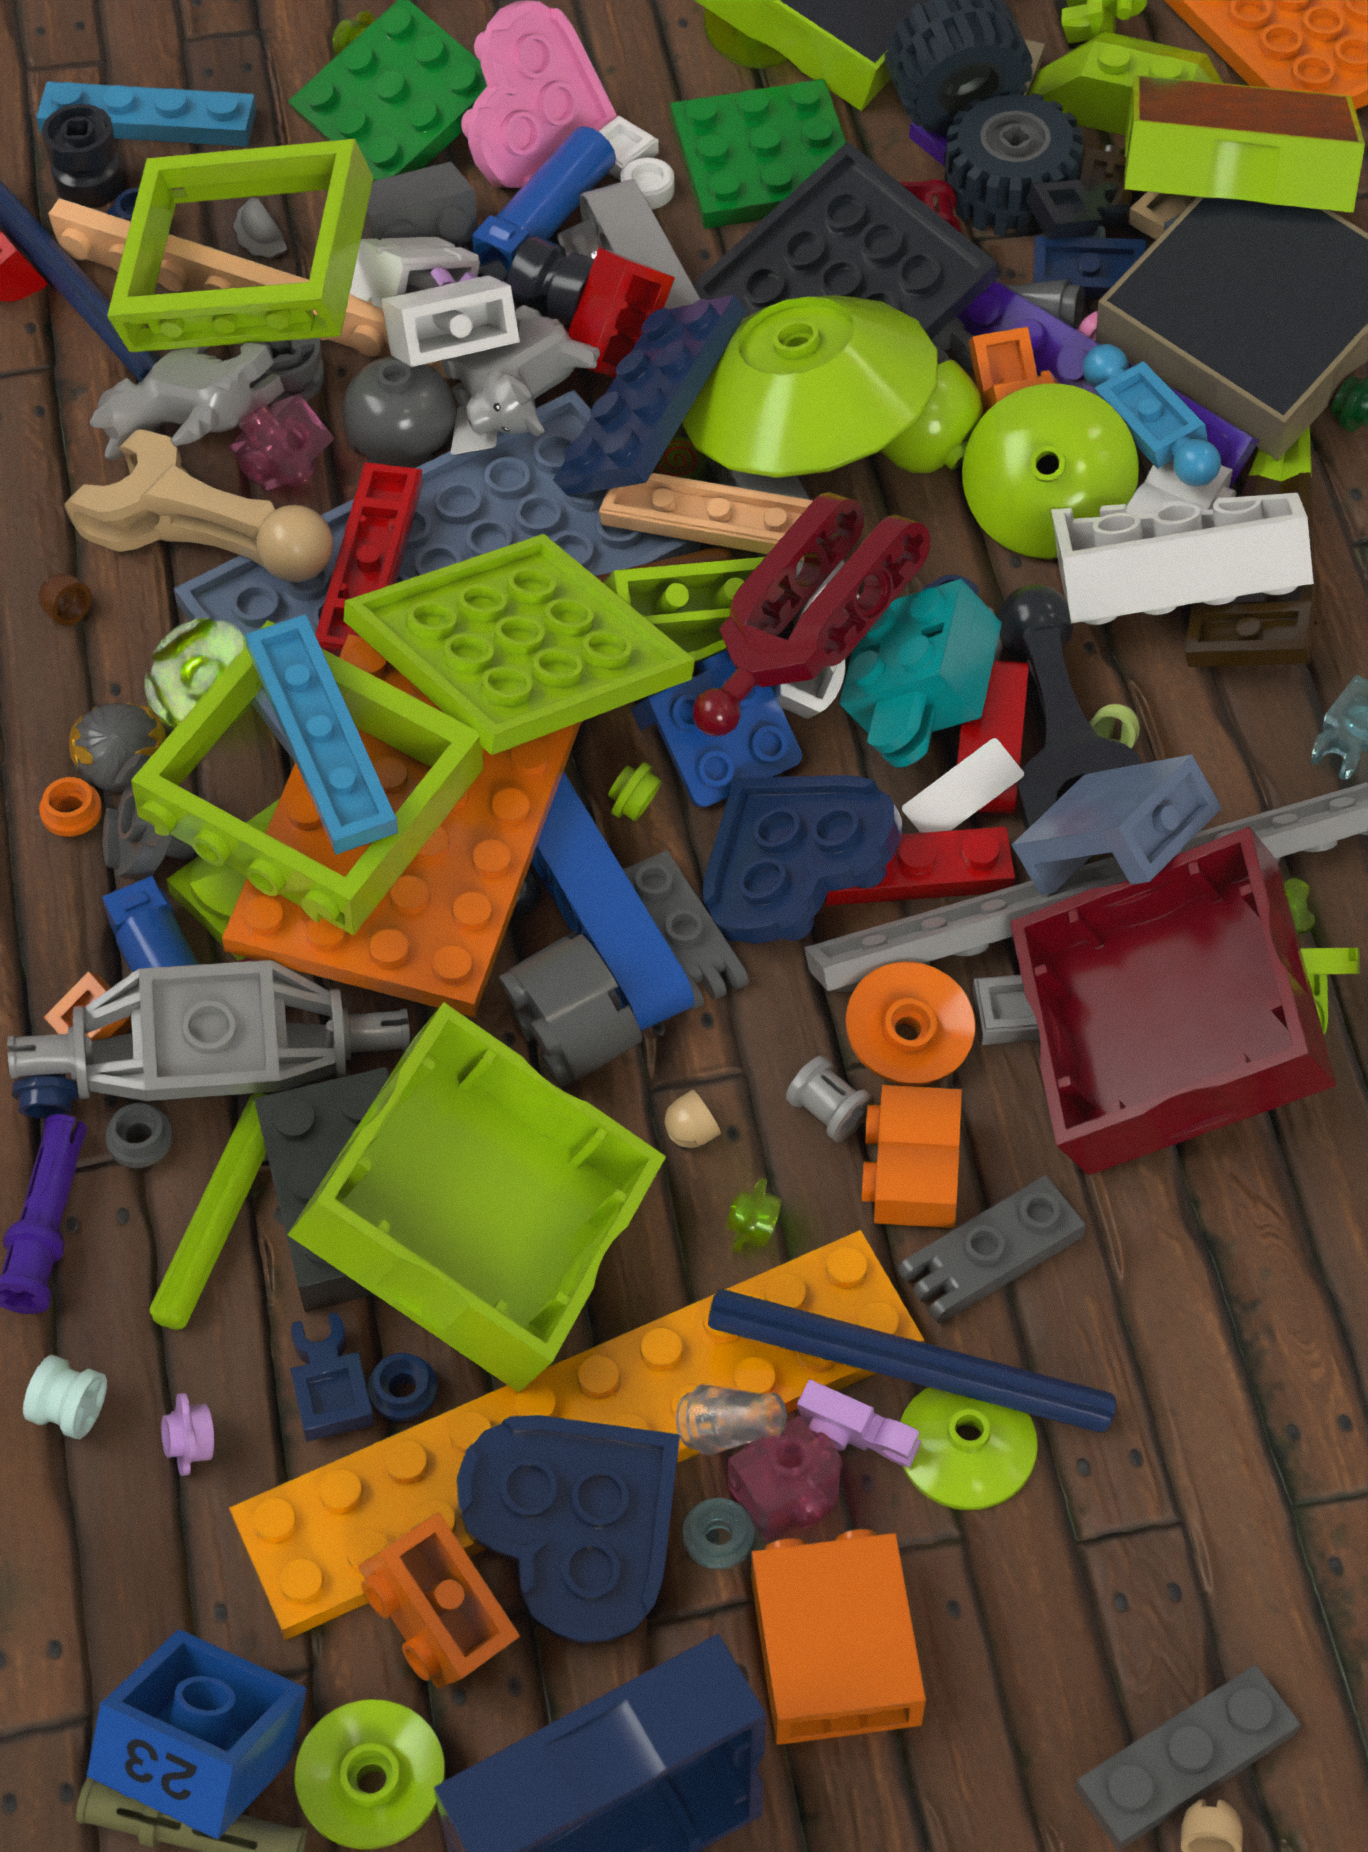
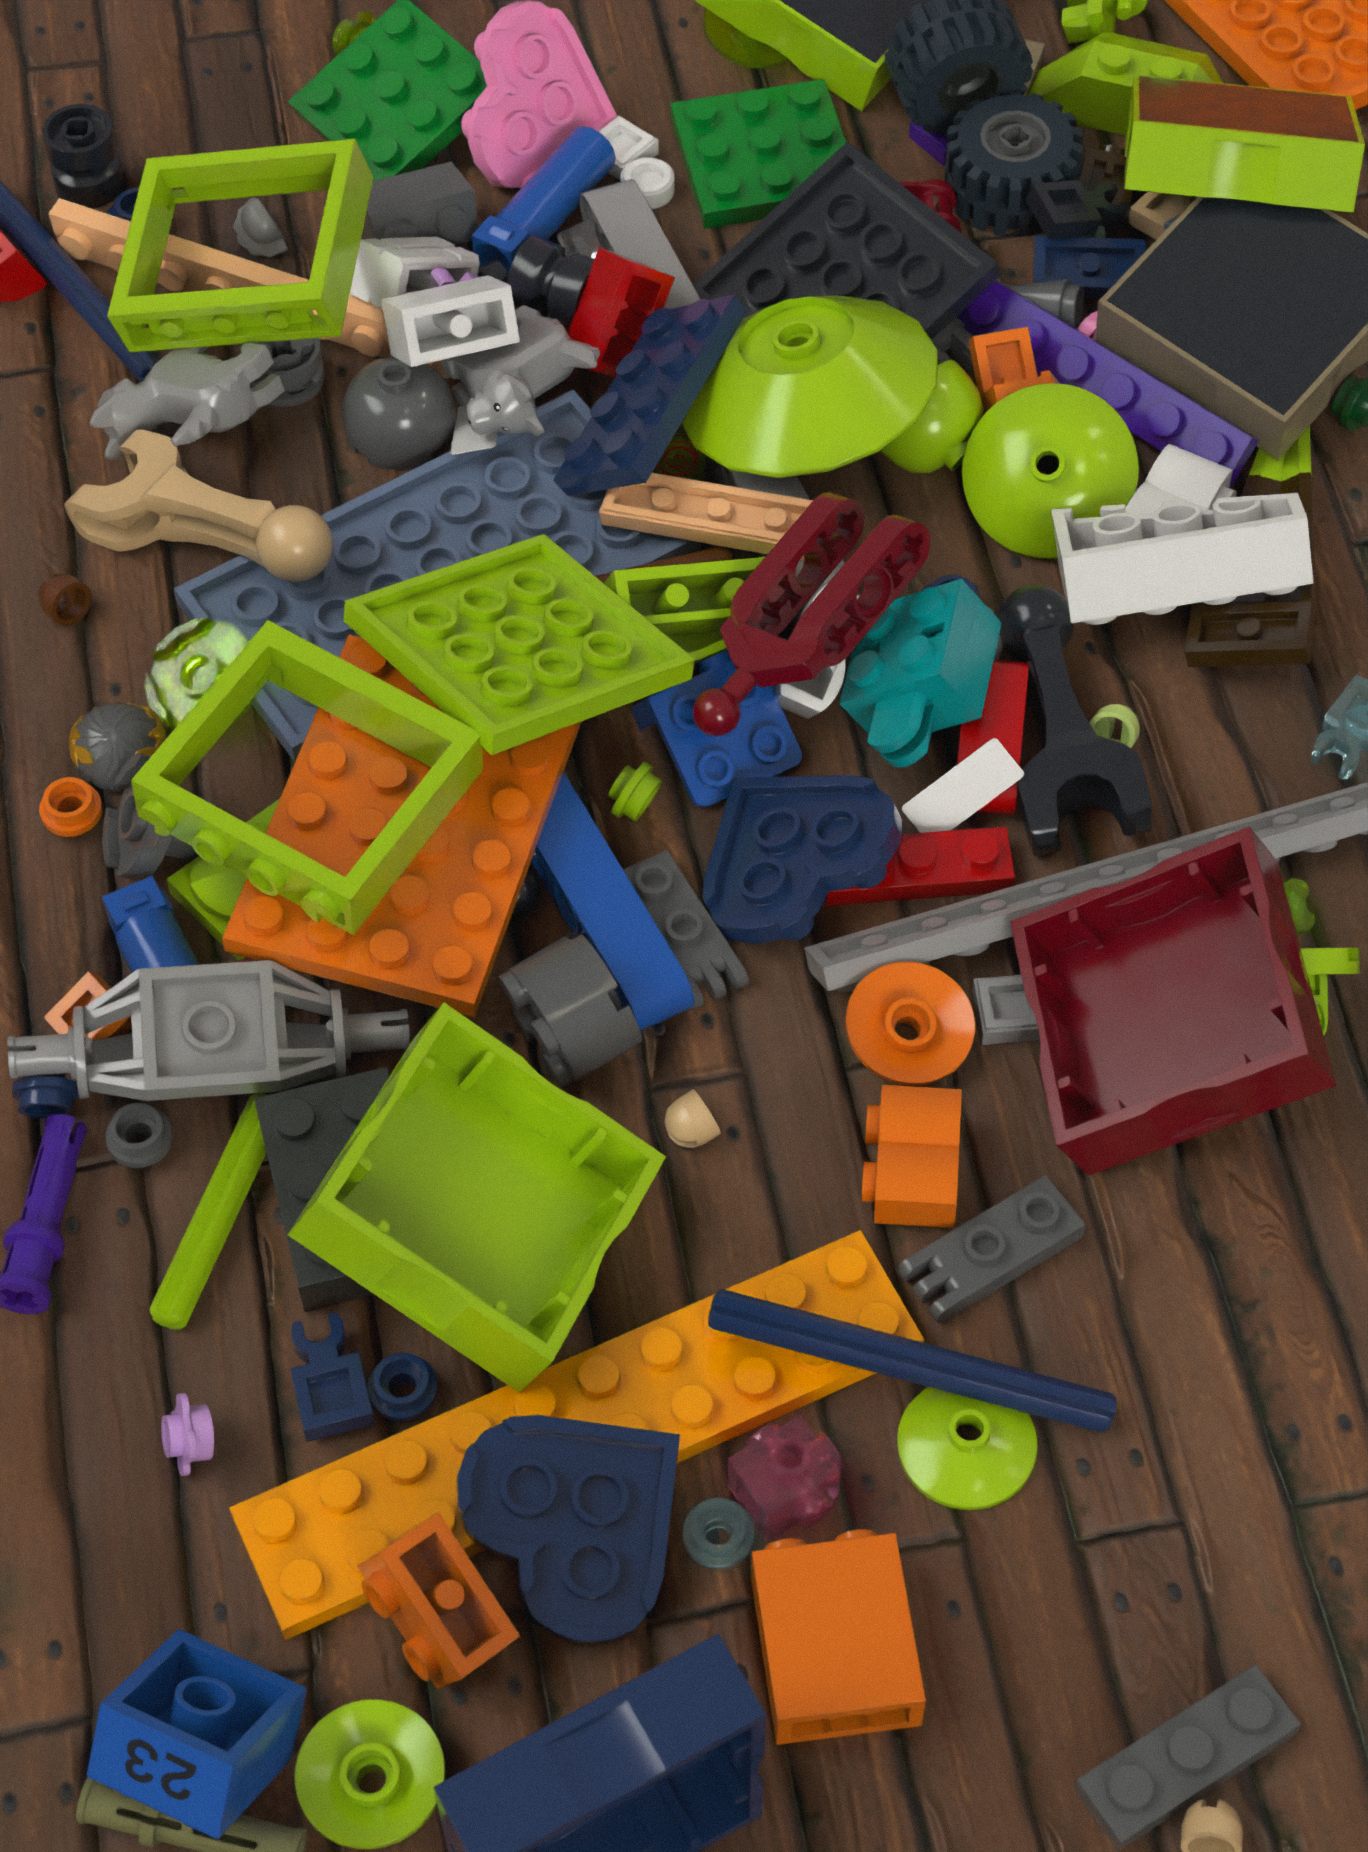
(65, 1396): light aqua wheel -> none
(160, 112): dark azure plate -> none
(280, 443): clear pink brick -> none
(321, 734): dark azure plate -> none
(370, 545): red plate -> none
(725, 1418): clear cone -> none
(753, 1216): clear neon green plate -> none
(829, 1098): light grey bush -> none
(855, 1423): lavender plate -> none
(1133, 811): sand blue panel -> none
(1154, 415): dark azure plate -> none

